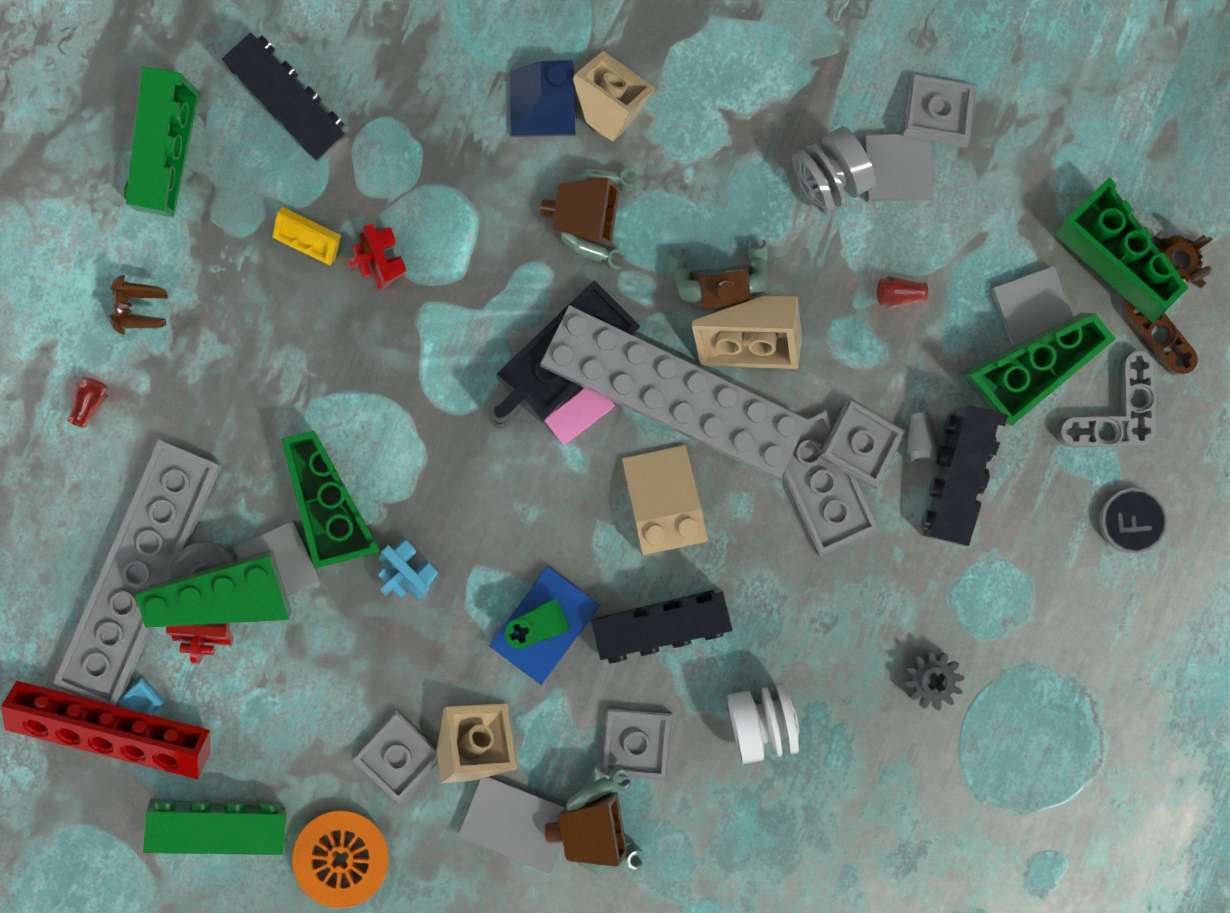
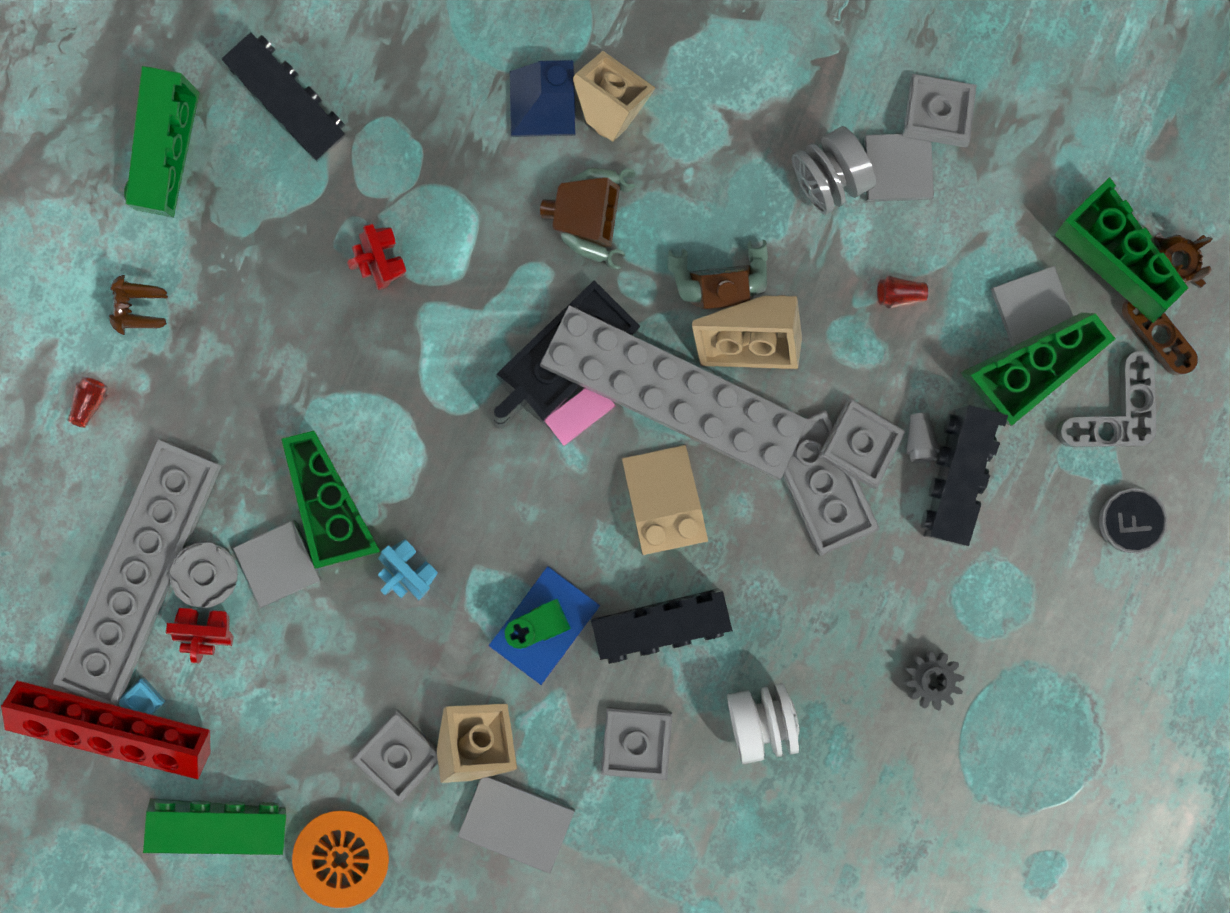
(225, 593): green wedge -> none
(306, 236): yellow plate -> none
(594, 828): reddish brown torso -> none

